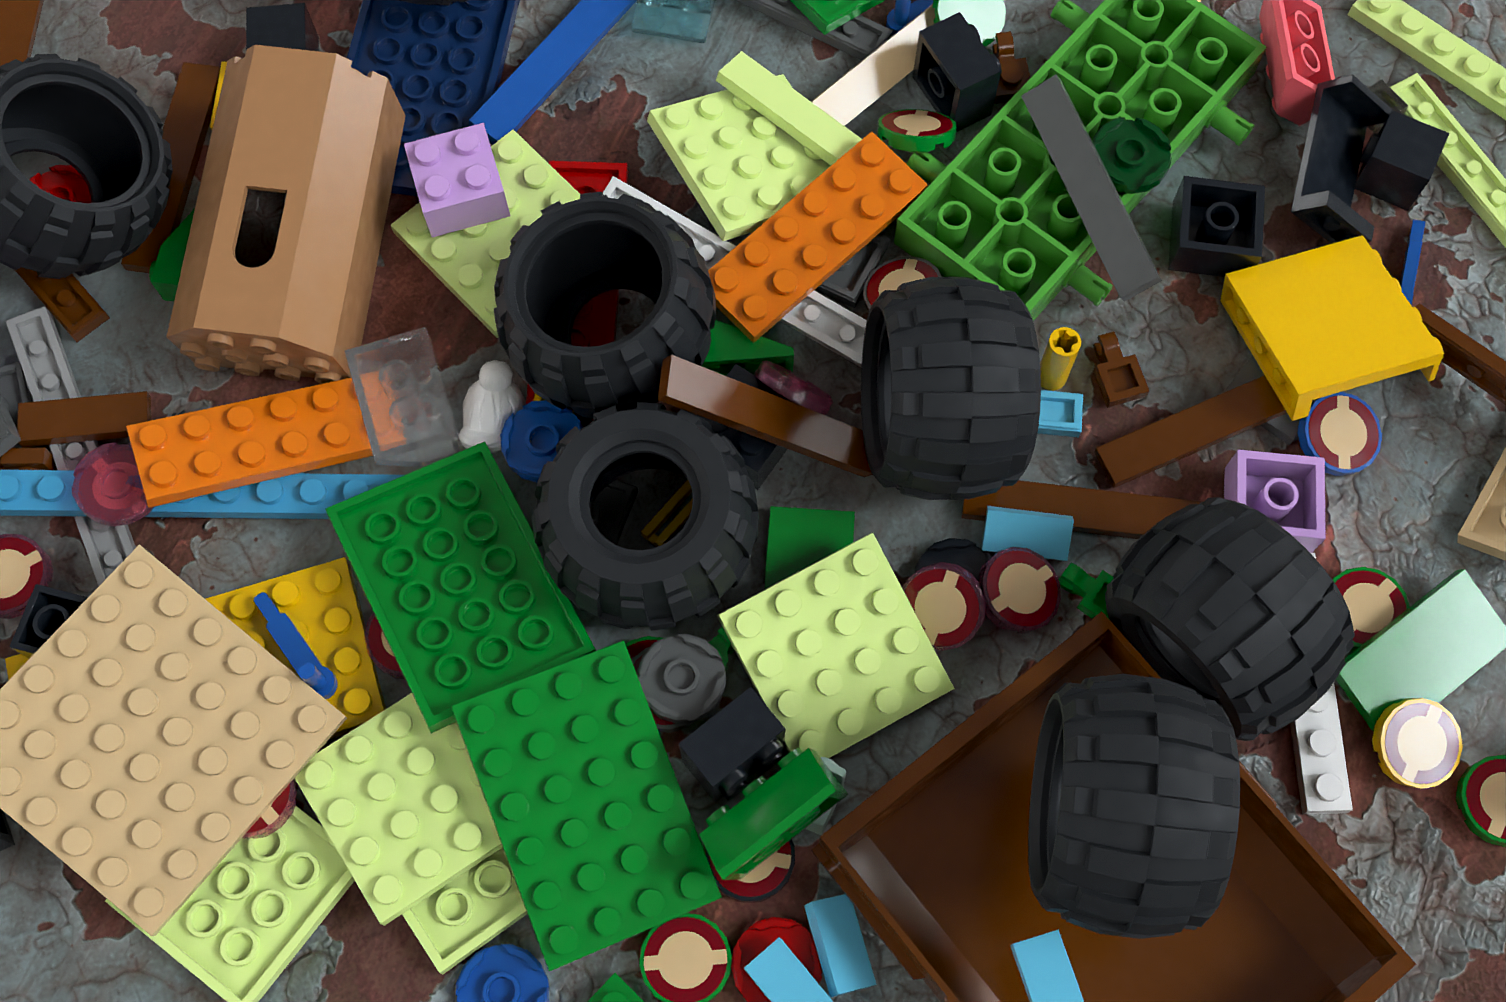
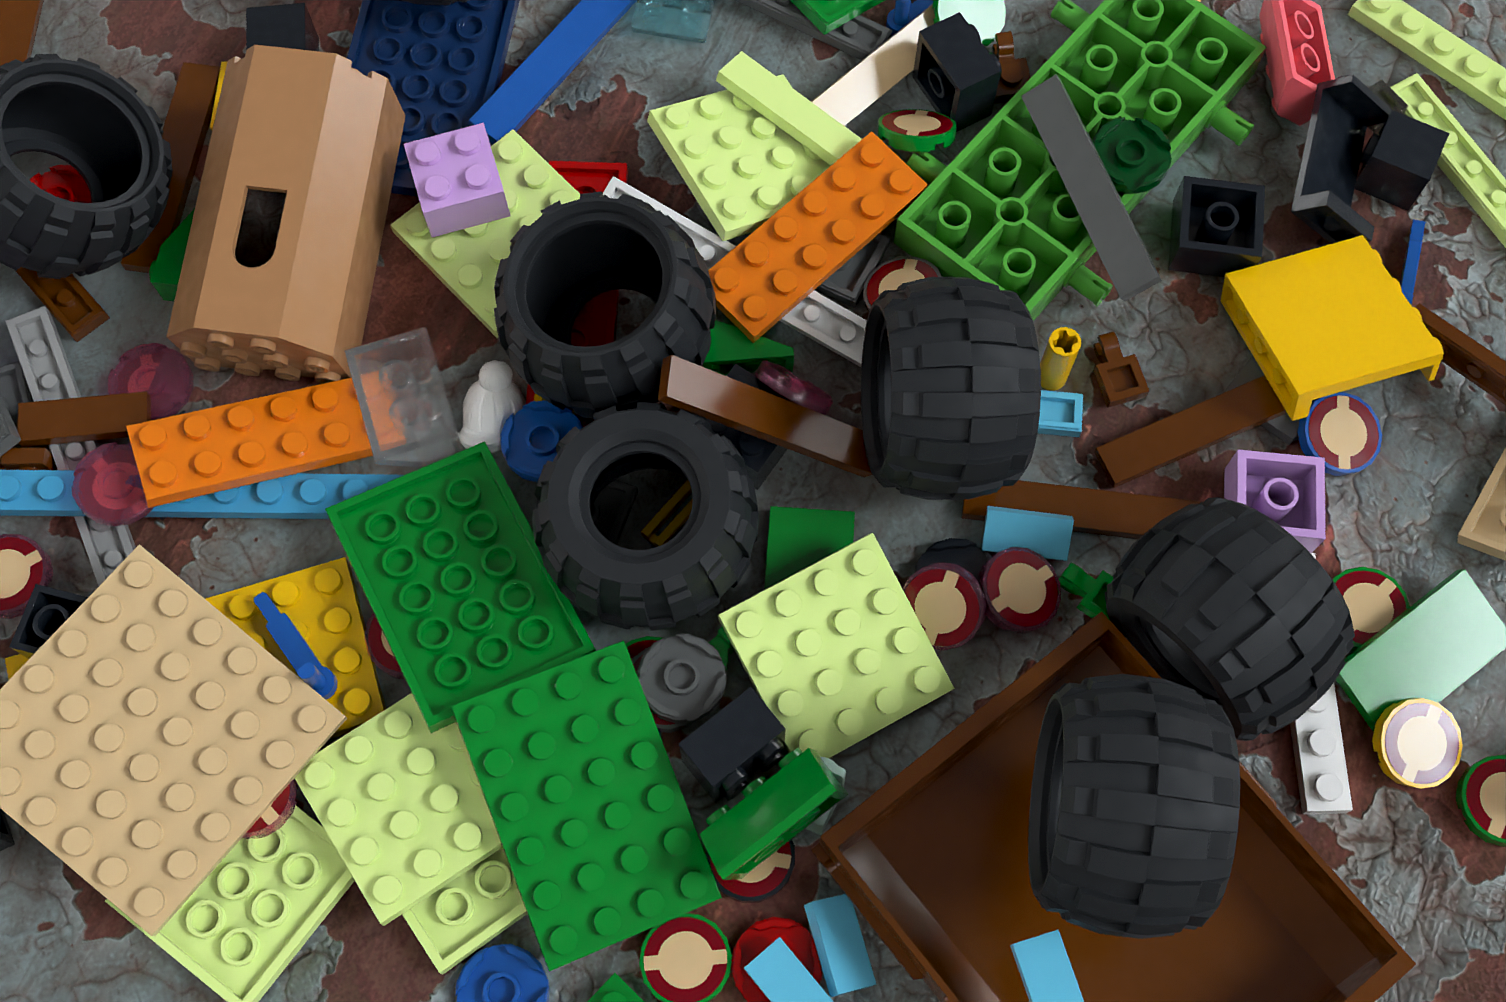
(159, 372): none -> clear pink tile

